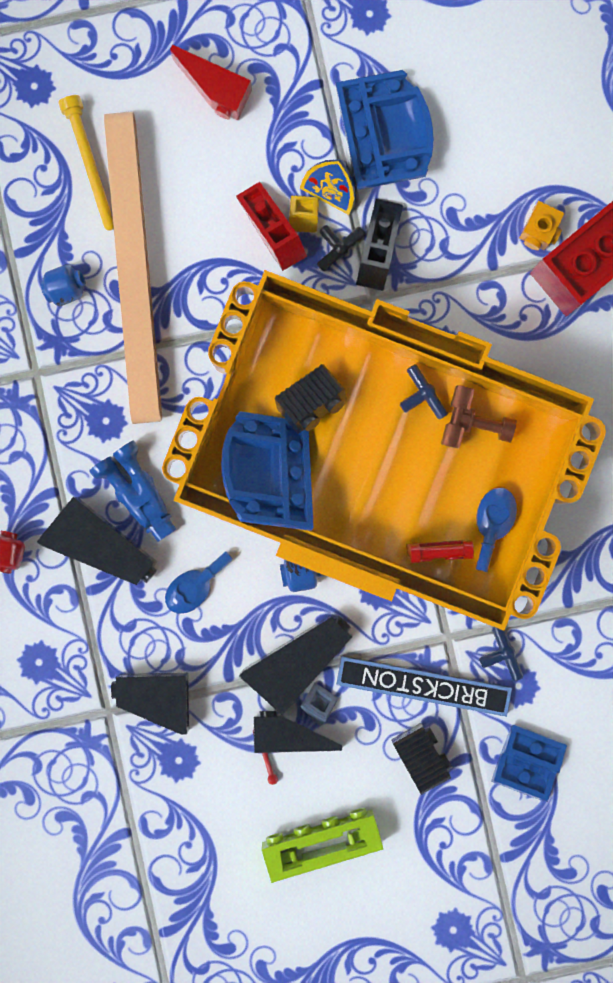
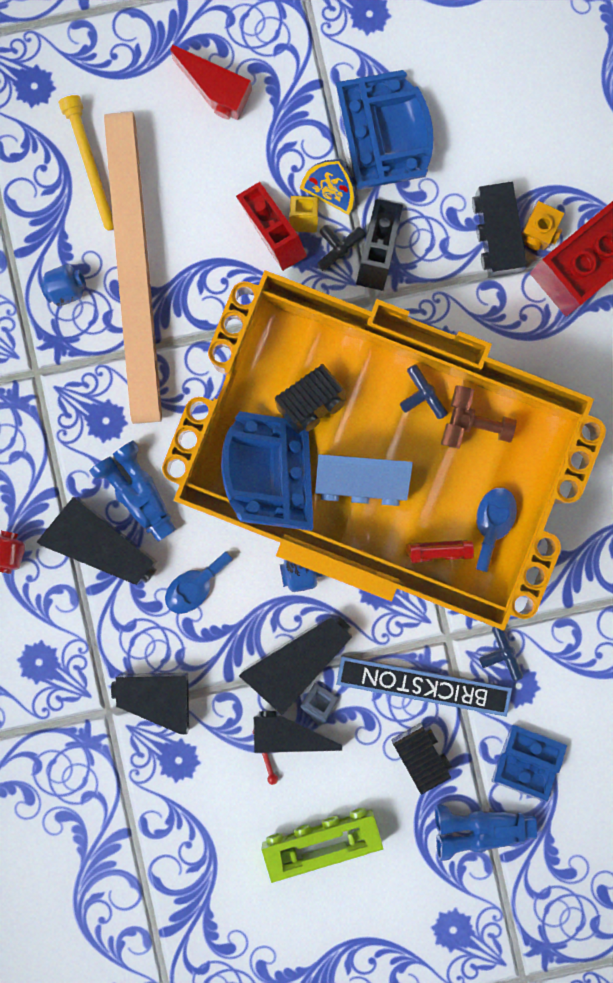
(363, 479): none -> medium blue slope
(489, 830): none -> blue piece
(499, 229): none -> black brick

